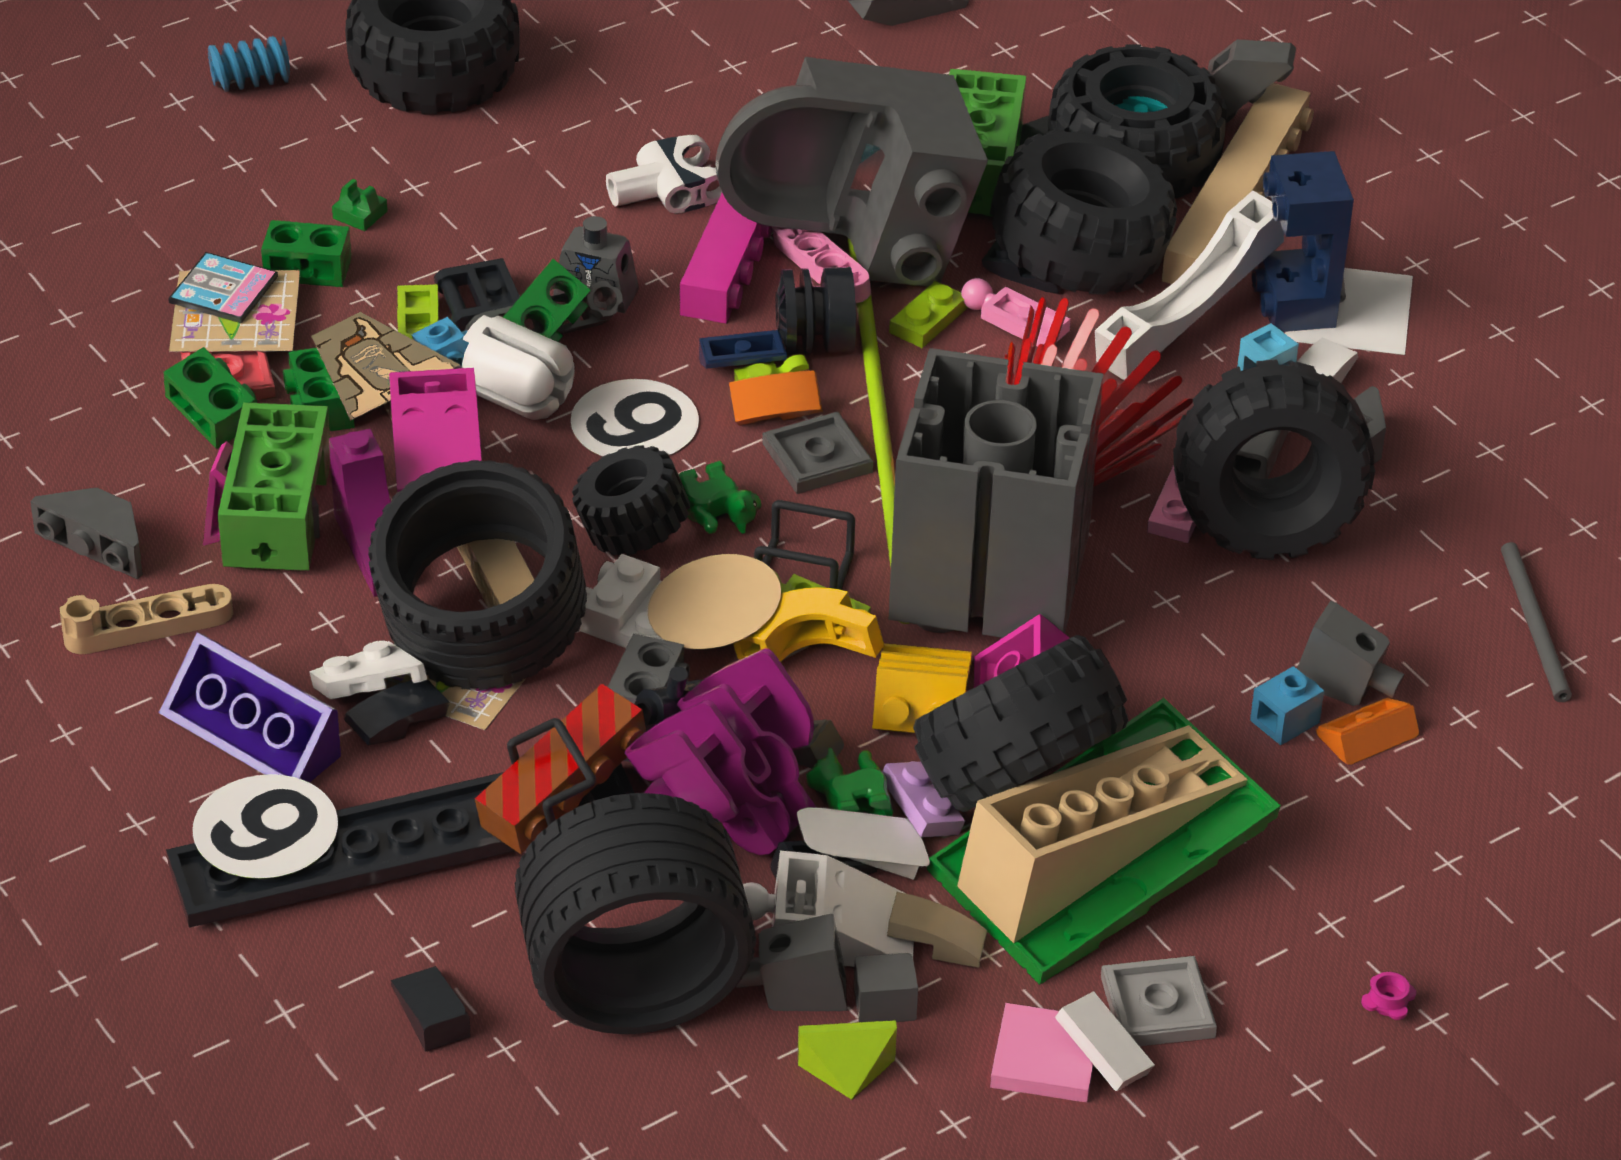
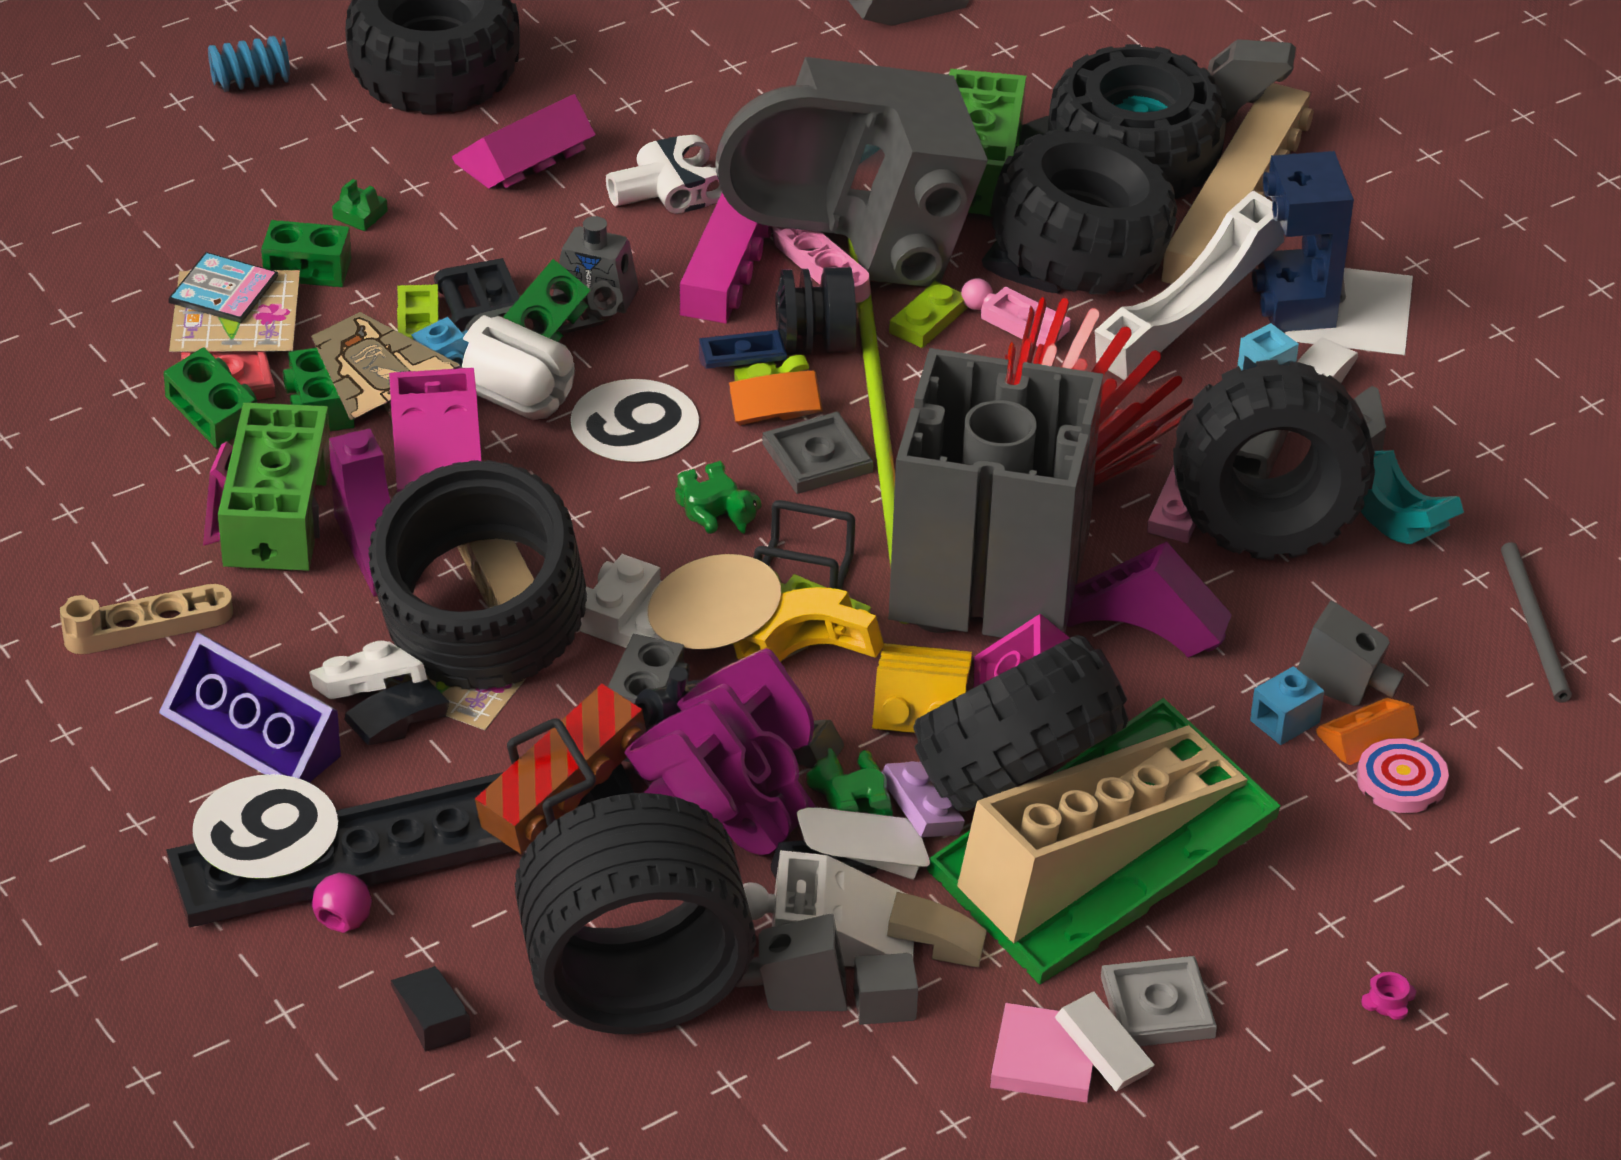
(92, 526): dark grey slope -> none
(341, 902): none -> dark pink piece
(527, 144): none -> dark pink slope
(631, 500): black tyre -> none
(847, 1053): lime slope -> none
(1158, 595): none -> magenta arch
(1401, 509): none -> teal arch
(1402, 775): none -> bright pink tile

